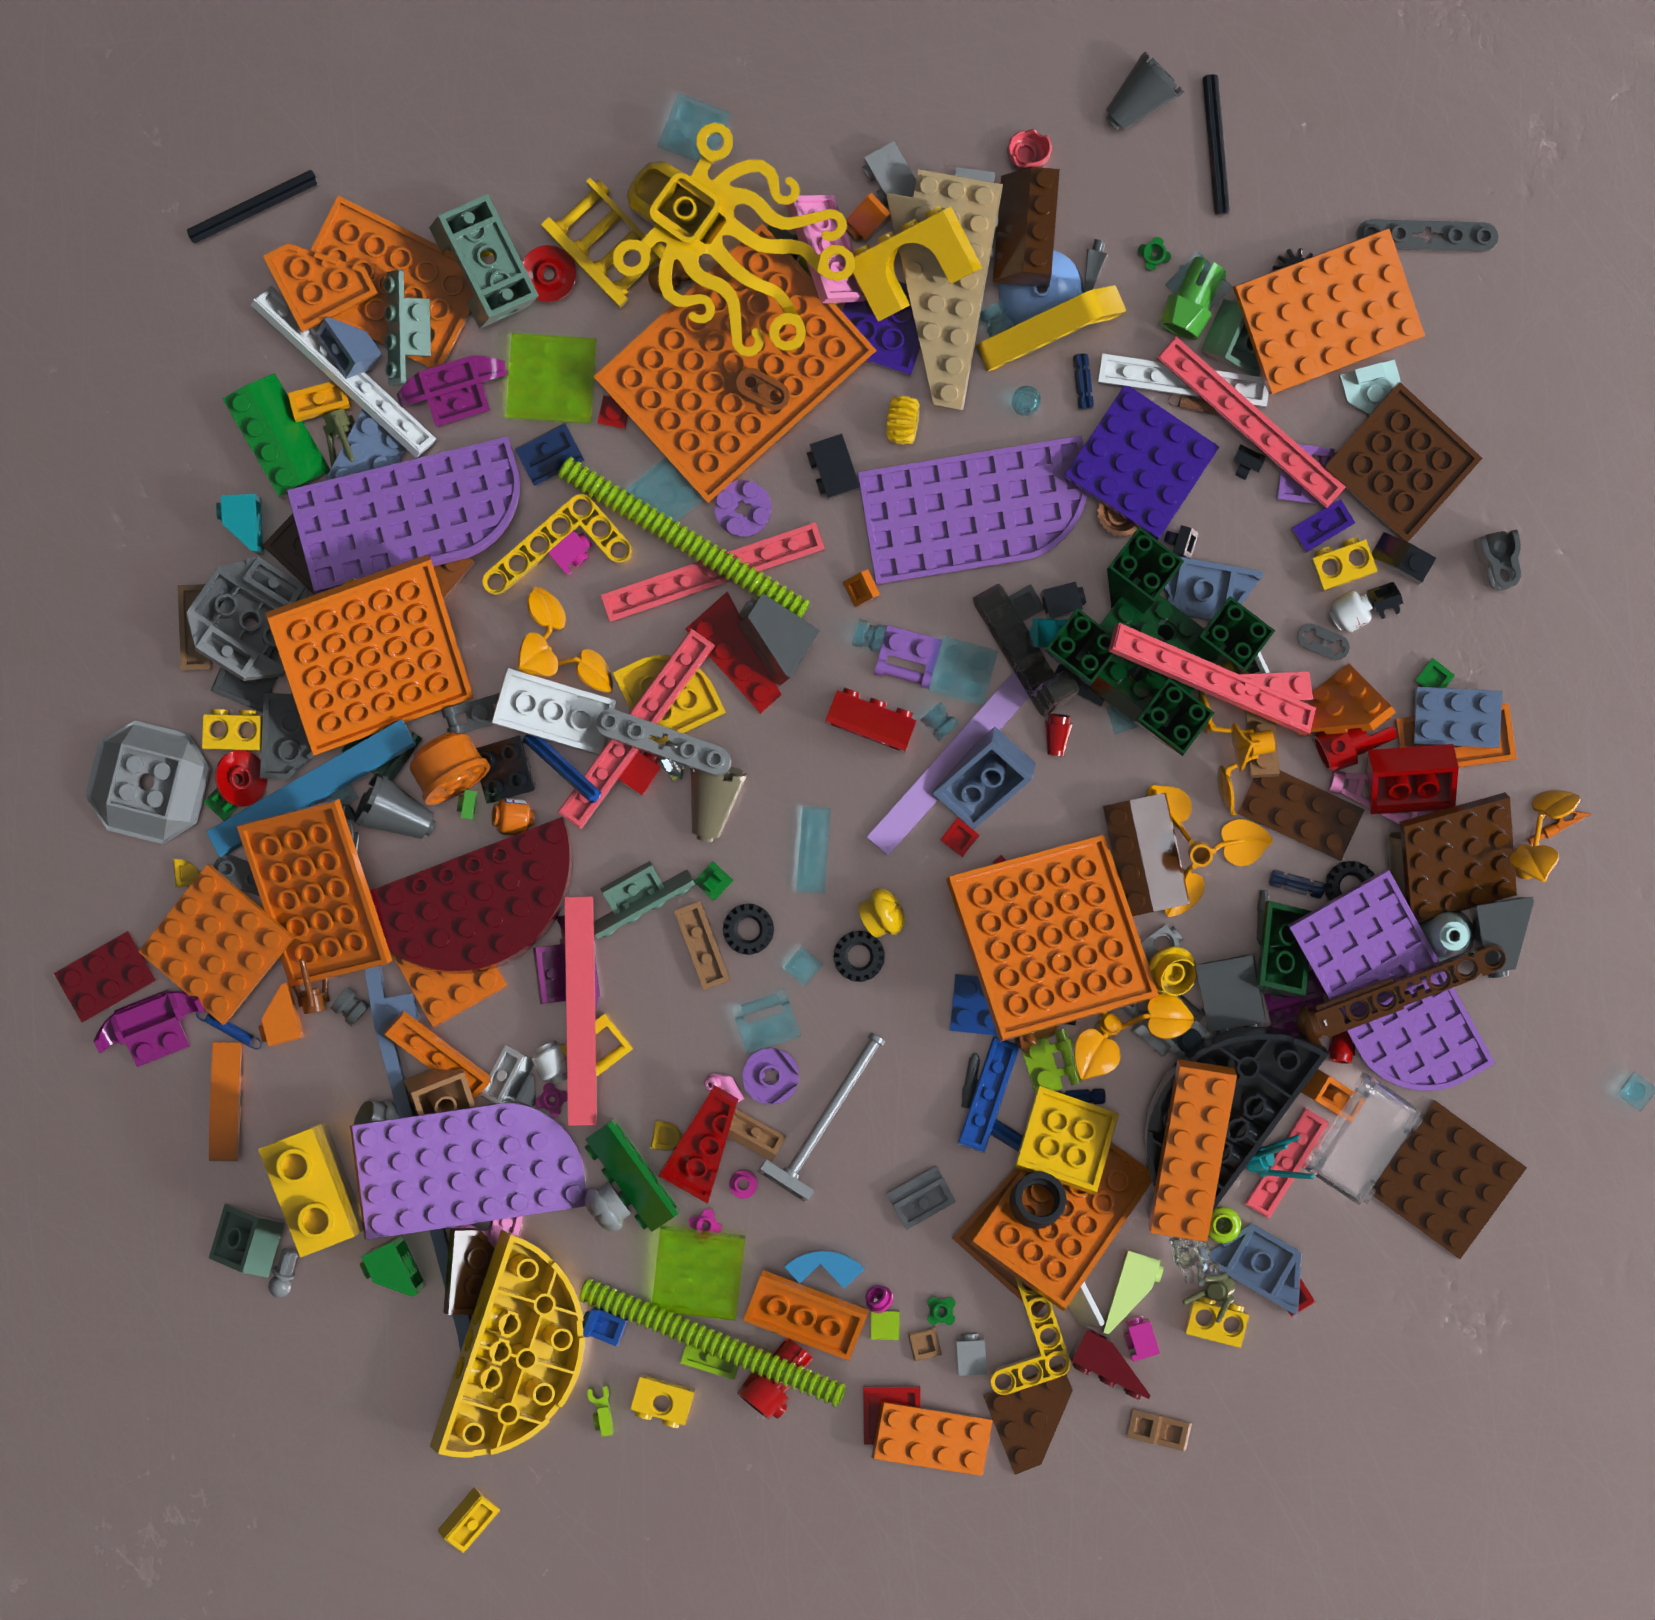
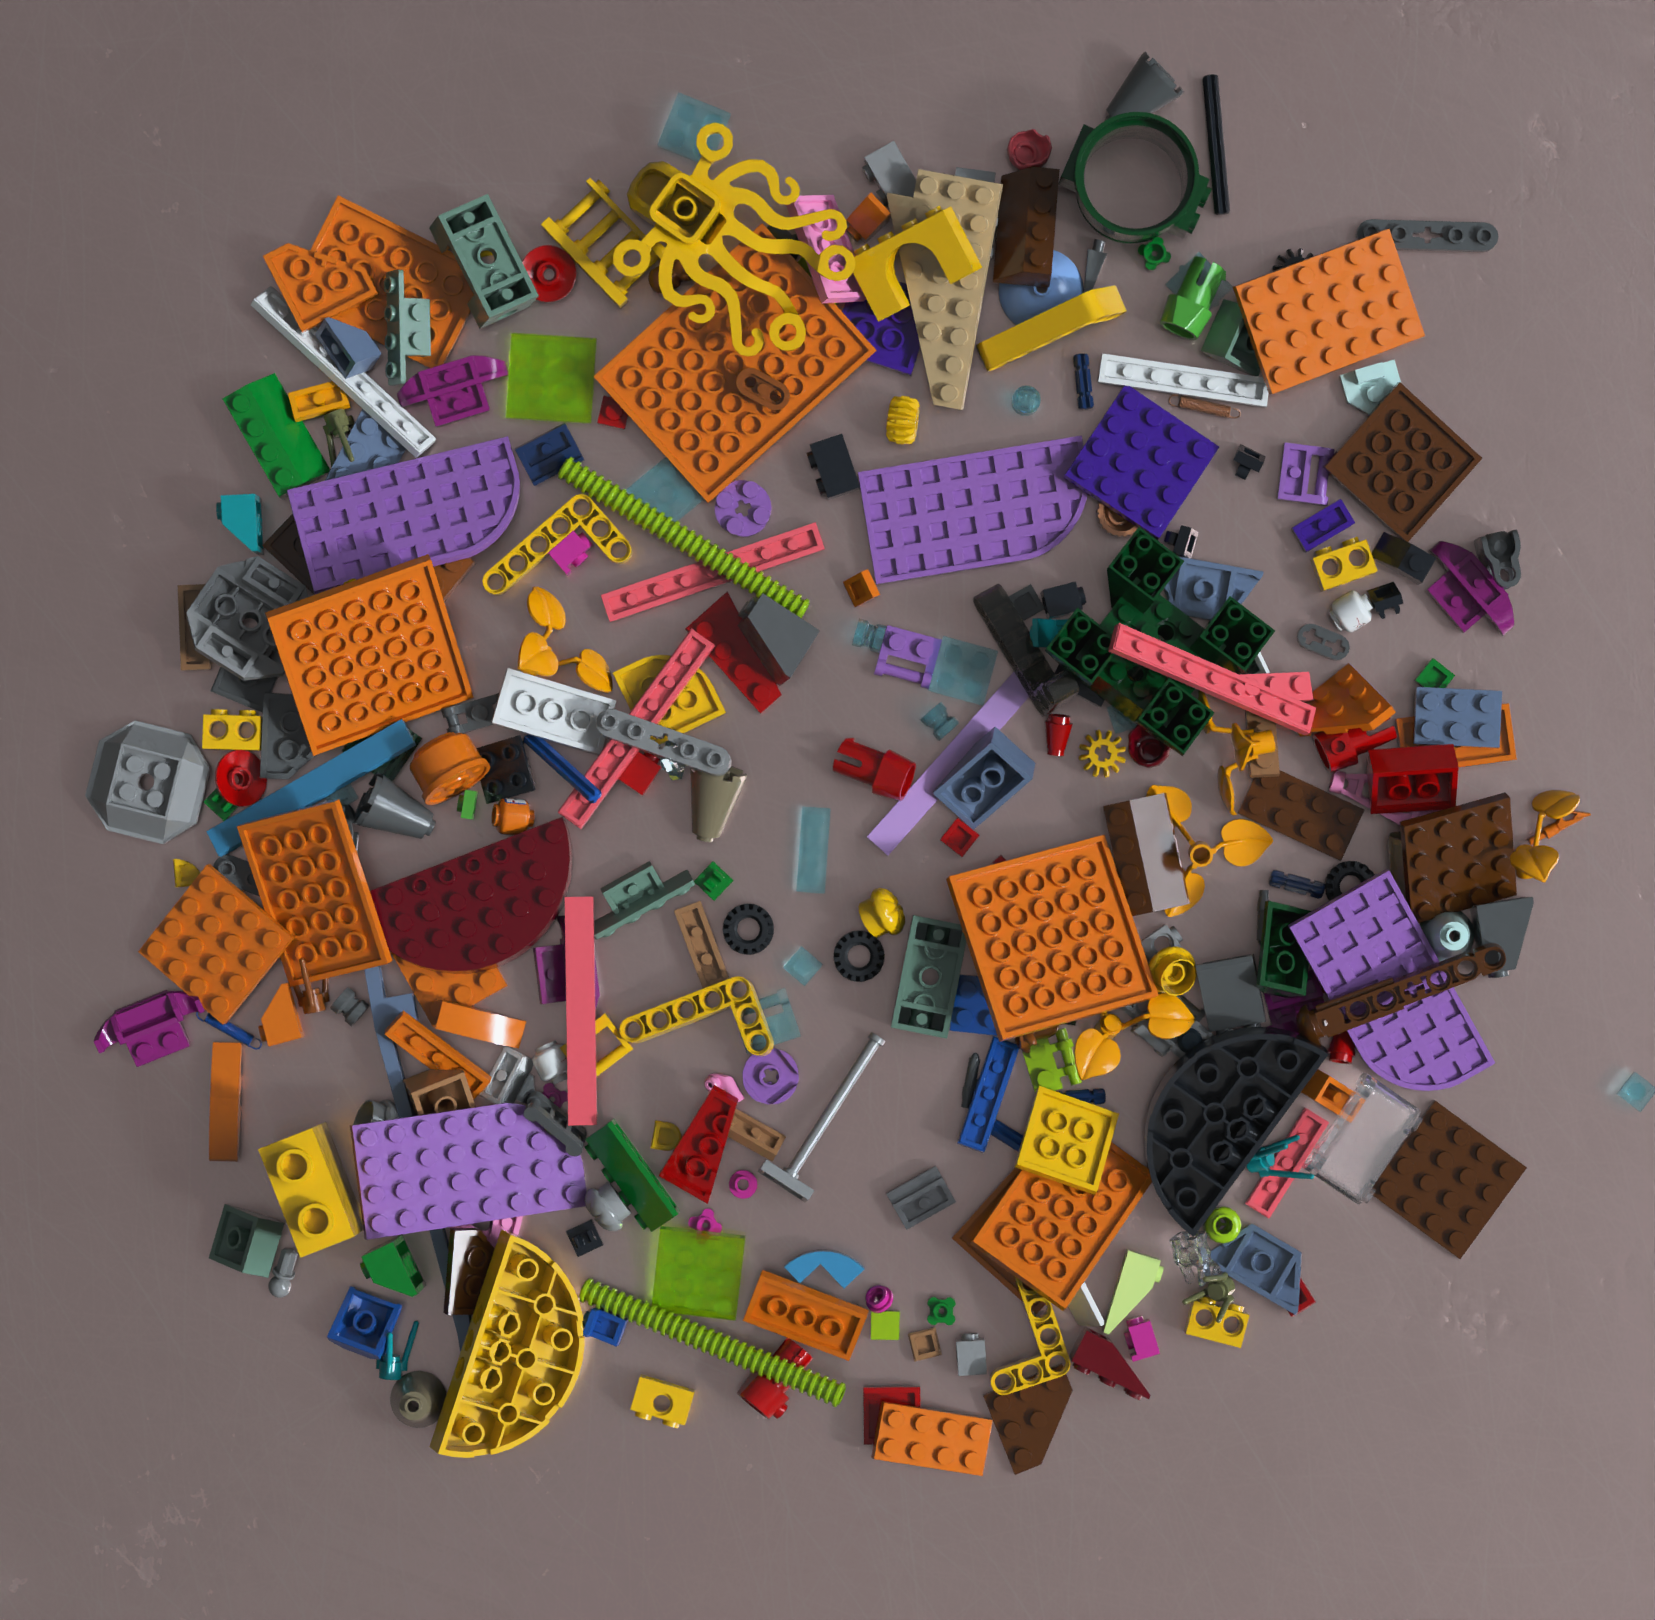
(105, 976): dark red plate -> none
(252, 206): black axle -> none
(364, 1324): none -> blue slope
(390, 1365): none -> teal plant
(426, 1391): none -> dark tan cone
(468, 1520): yellow slope -> none
(480, 1024): none -> orange slope
(555, 1122): none -> dark grey plate
(584, 1237): none -> black tile
(603, 1418): lime plate -> none
(702, 1011): none -> yellow beam
(705, 1362): lime plate -> none
(871, 720): red slope -> none
(886, 772): none -> red piece
(923, 1006): none -> sand green plate
(1000, 324): clear light blue wheel -> none
(1025, 1217): black tyre -> none
(1093, 758): none -> yellow gear
(1145, 749): none -> dark red hair
(1159, 1430): medium nougat slope -> none
(1164, 135): none -> dark green cylinder
(1192, 1150): orange brick -> none
(1251, 422): coral tile -> none
(1469, 590): none -> magenta plate

